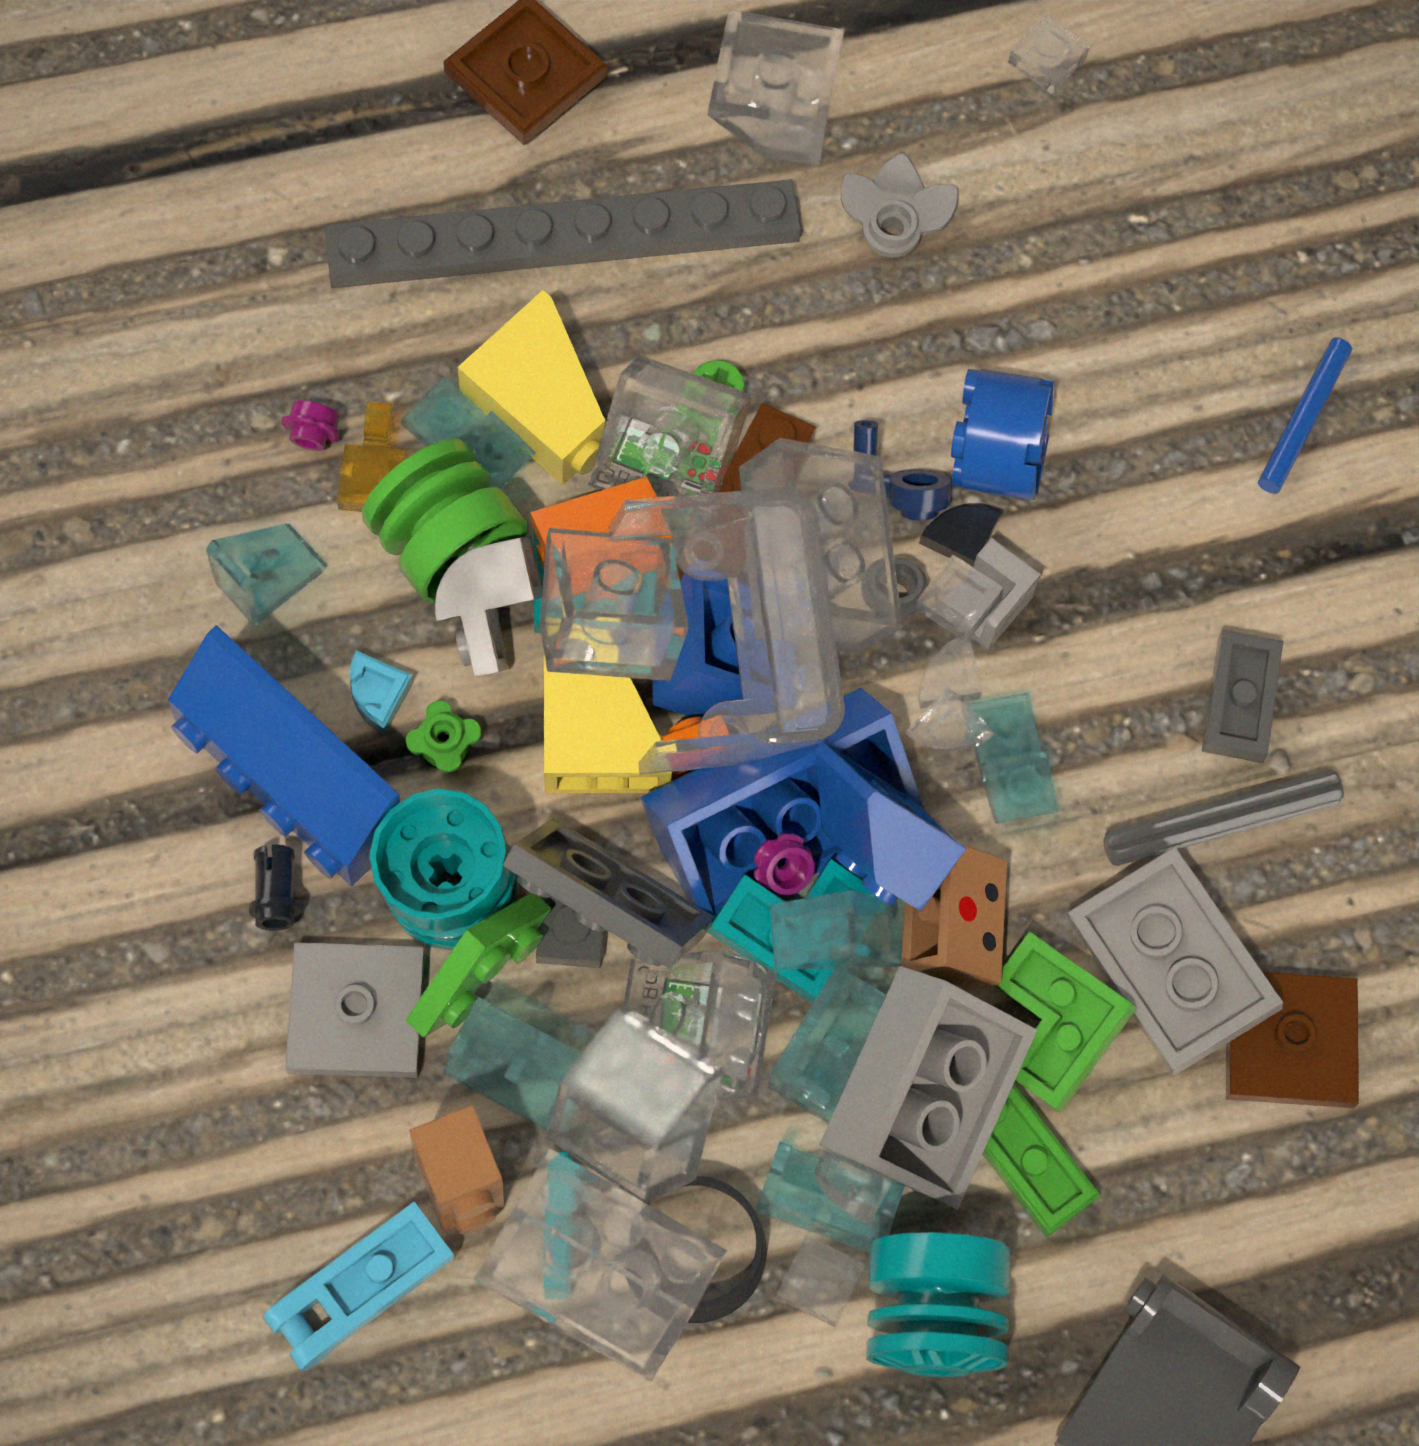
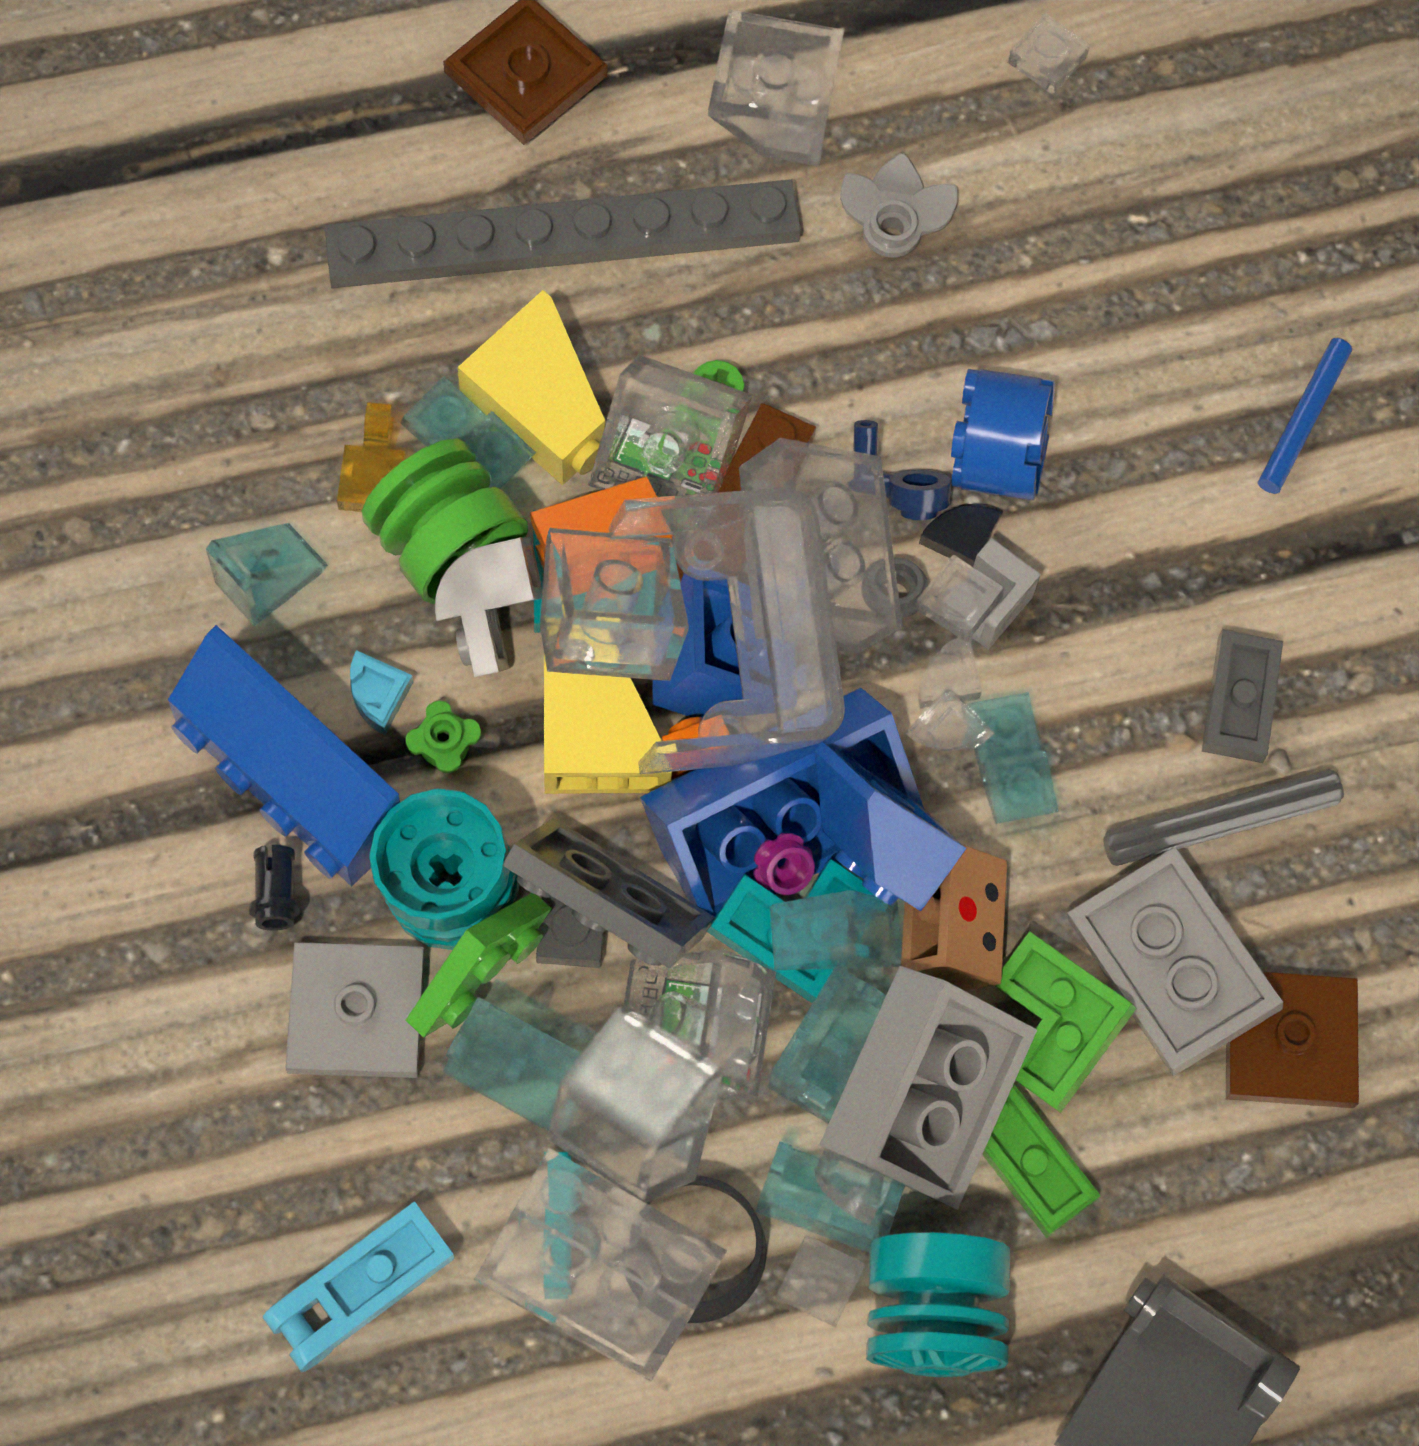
(311, 425): magenta plate -> none
(458, 1170): medium nougat brick -> none

